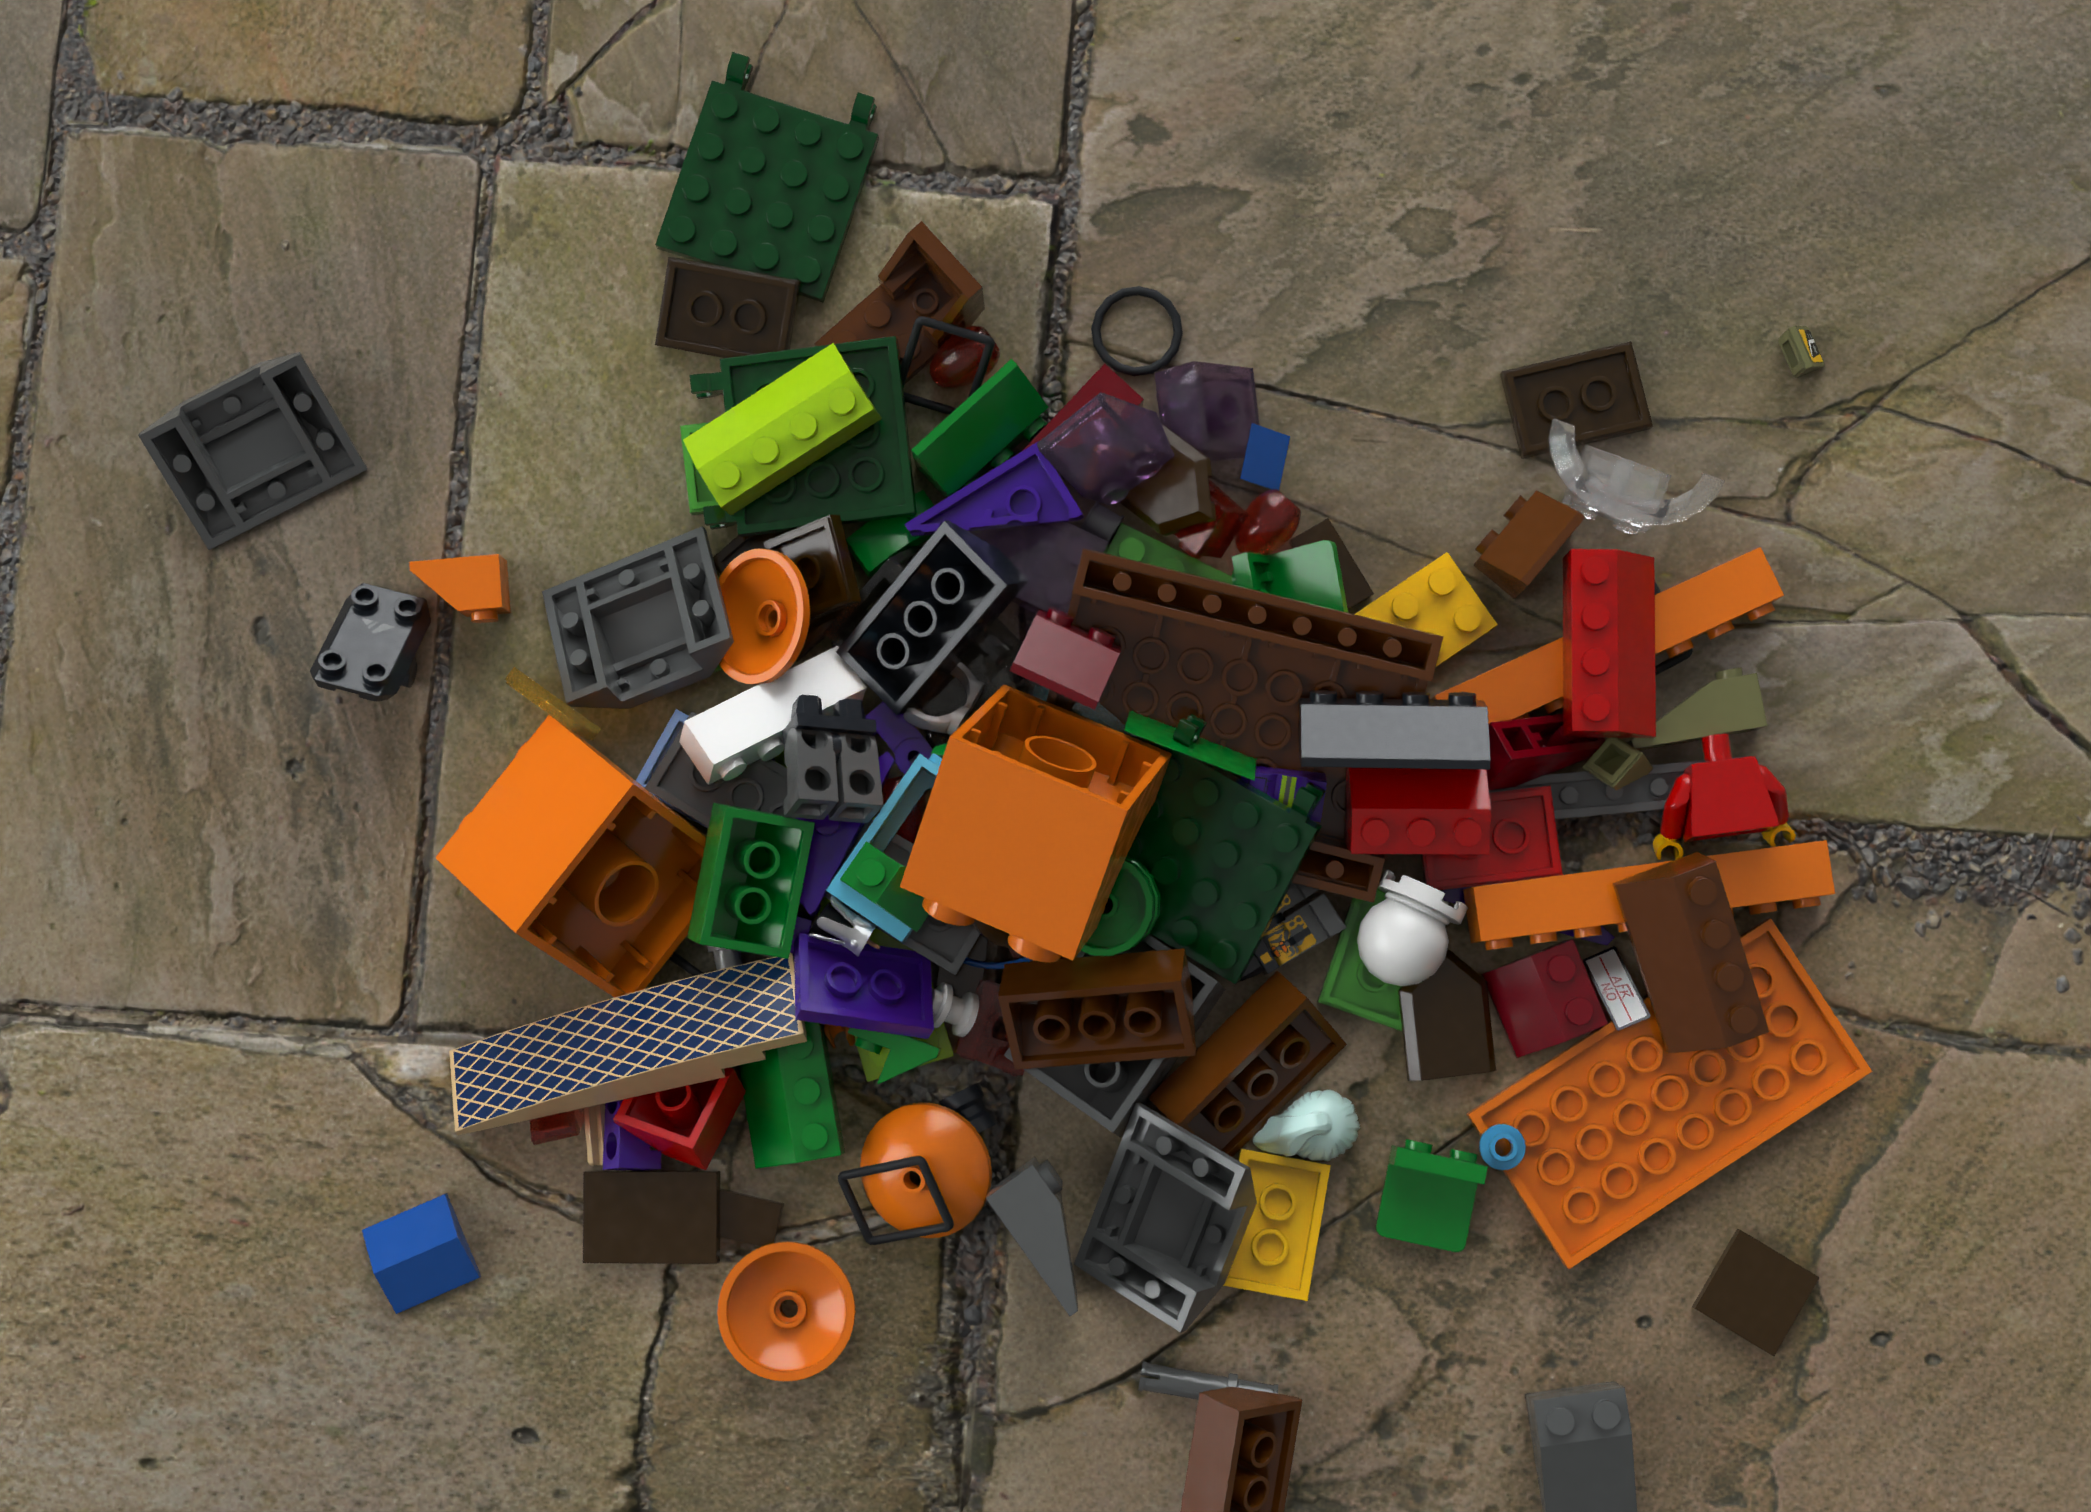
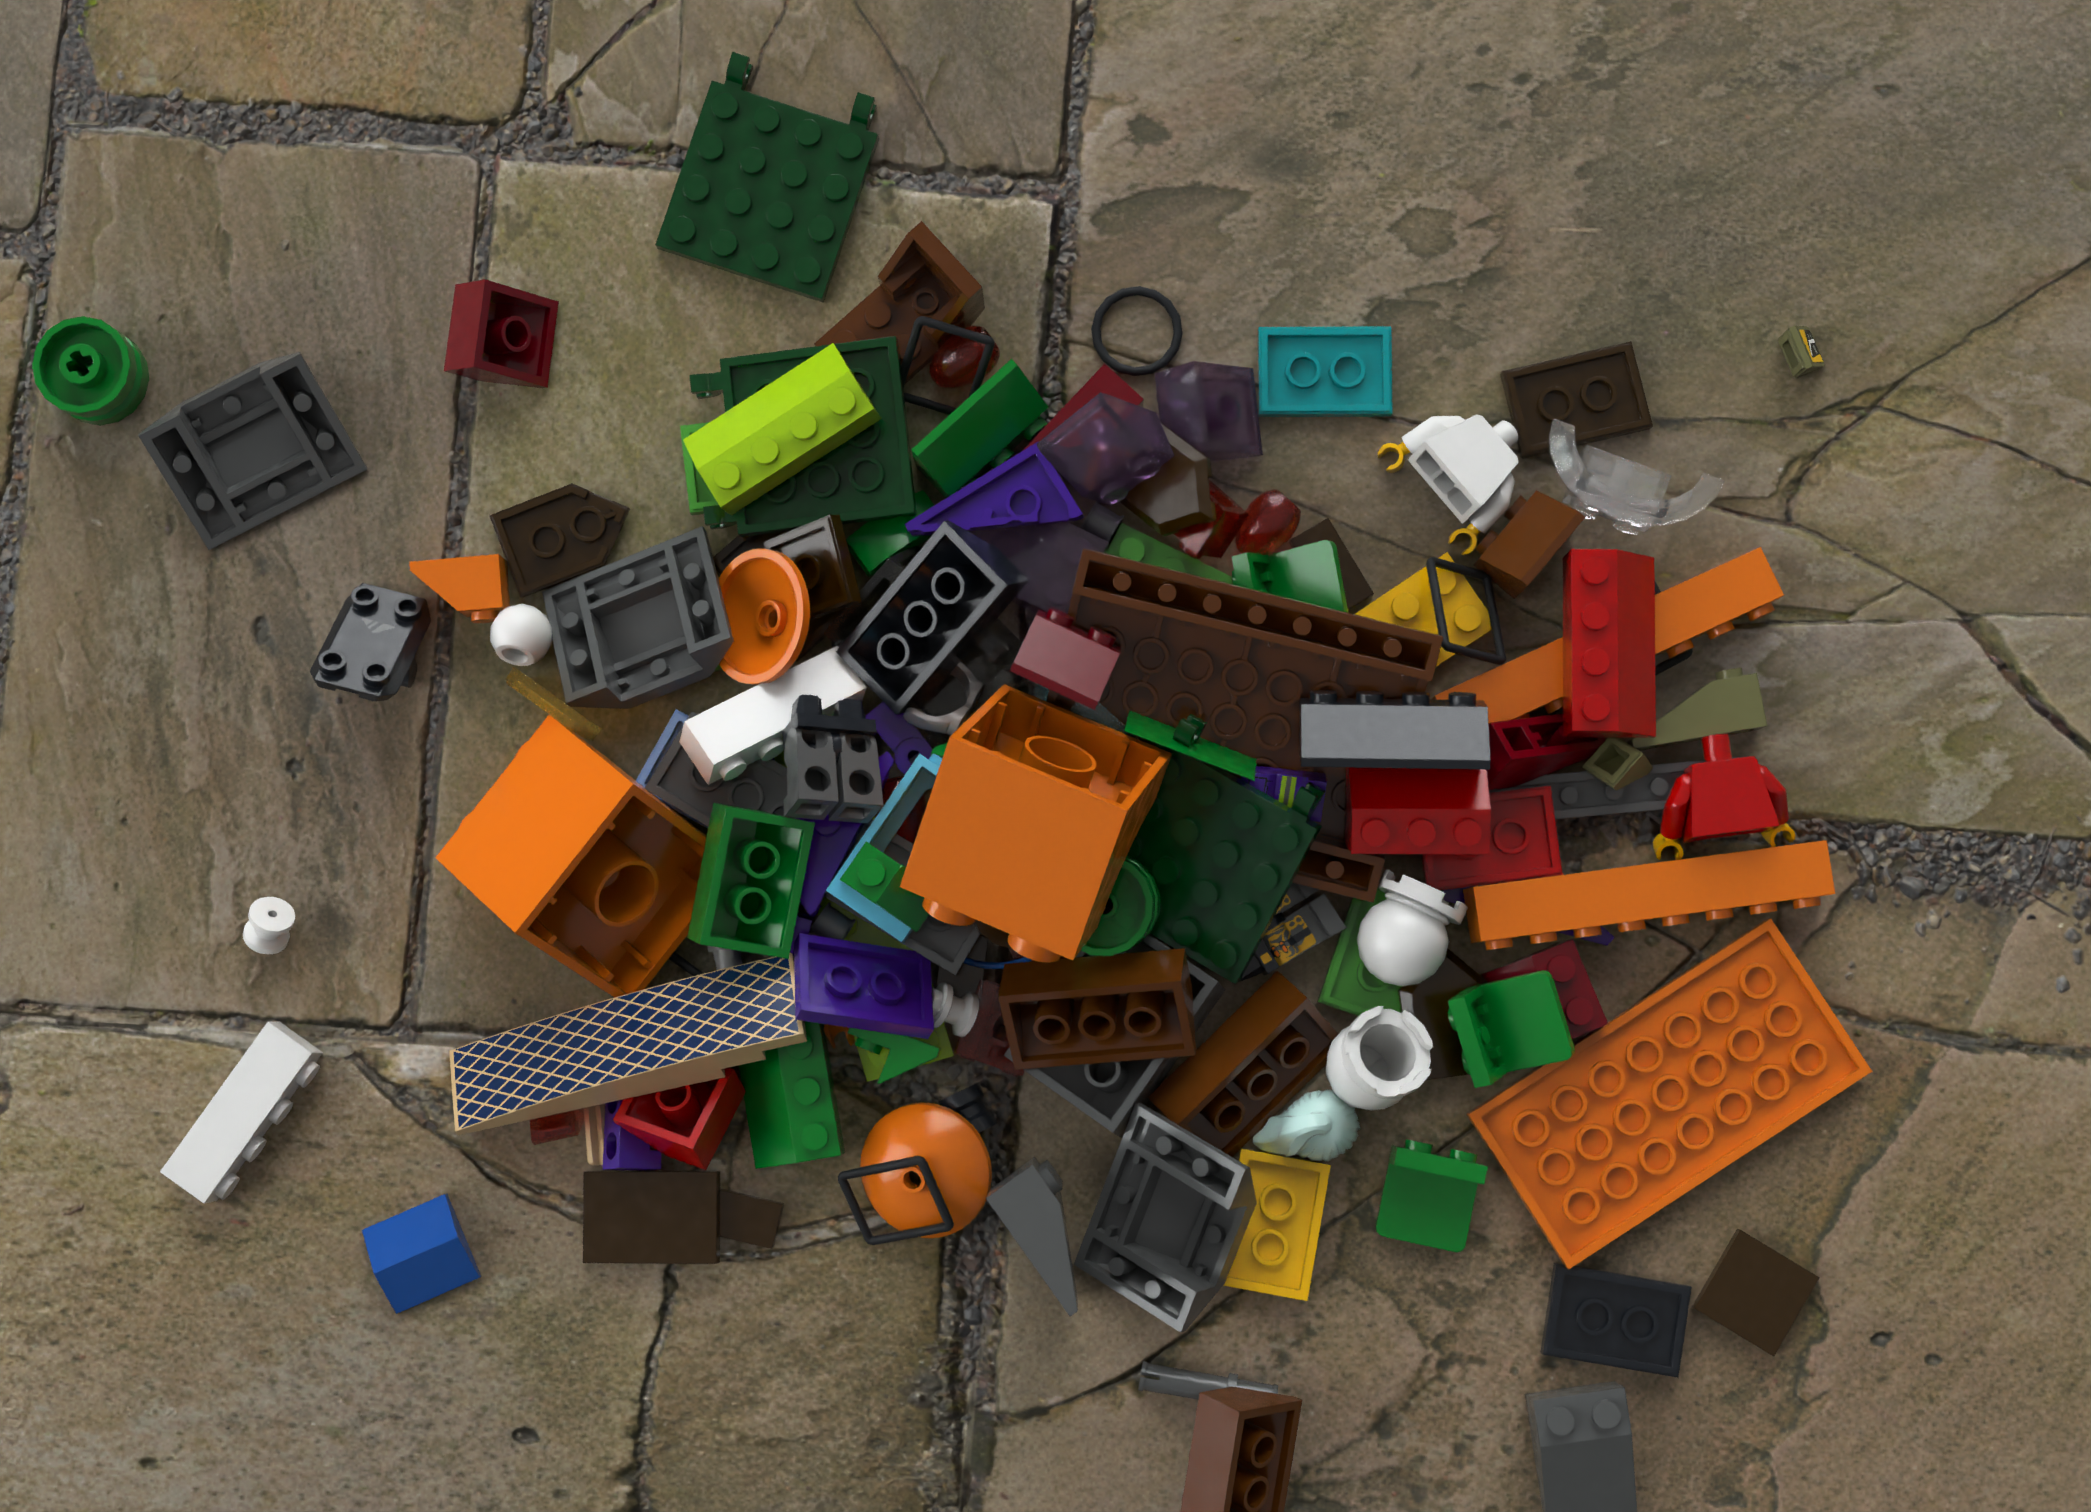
(90, 371): none -> green wheel
(242, 1112): none -> white brick
(269, 925): none -> white wheel
(501, 334): none -> dark red slope
(521, 635): none -> white piece
(557, 536): none -> dark brown tile
(725, 310): dark brown tile -> none
(760, 1332): orange dish -> none
(852, 938): flat silver piece -> none
(1265, 457): blue sticker -> none
(1325, 371): none -> teal tile
(1379, 1059): none -> white tile
(1465, 467): none -> white torso
(1487, 1147): dark azure plate -> none
(1500, 656): none -> black piece
(1510, 1026): none -> green bracket
(1616, 988): white sticker -> none
(1616, 1320): none -> black tile
(1691, 955): reddish brown slope -> none

